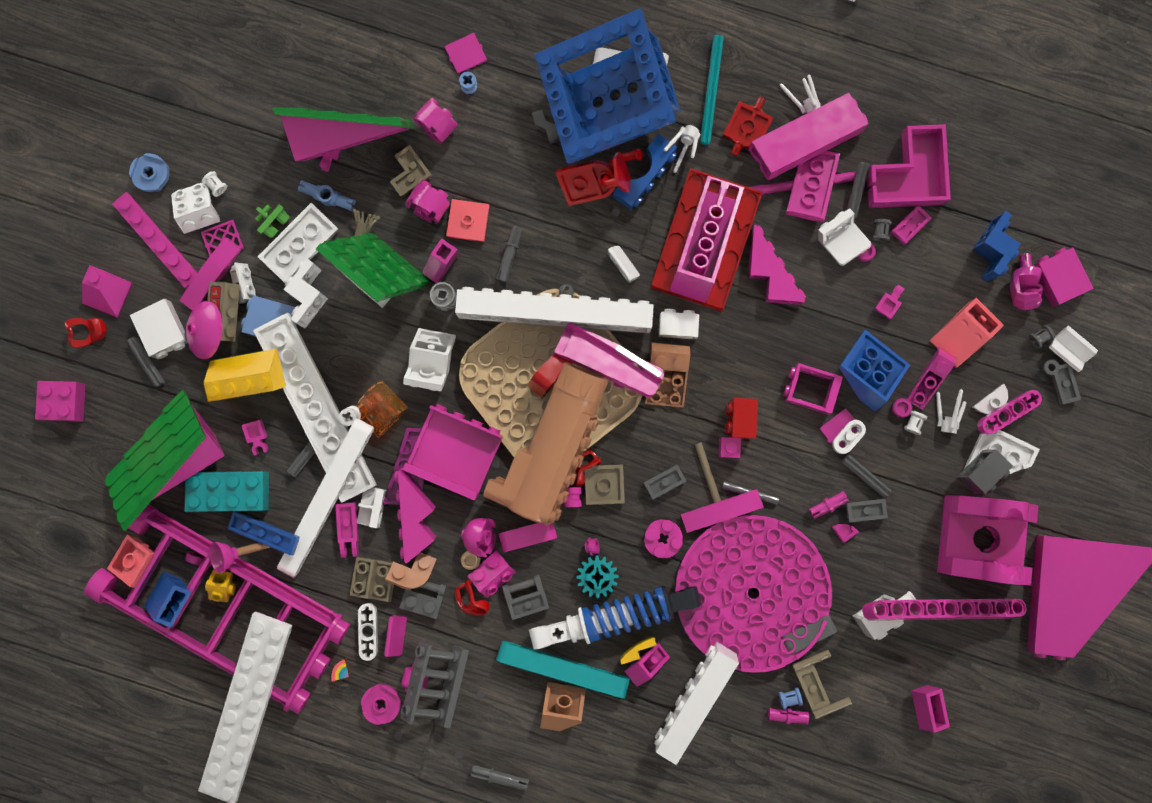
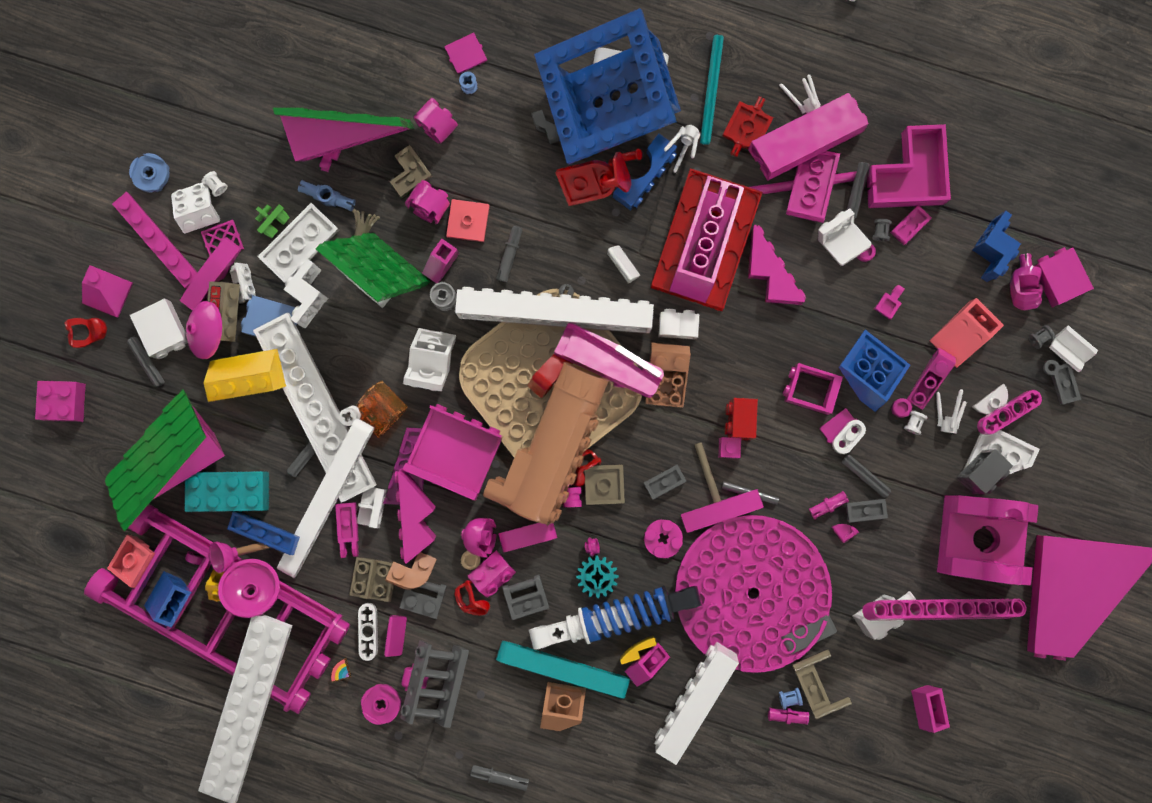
(247, 576): none -> dark pink dish
(255, 432): dark pink plate -> none

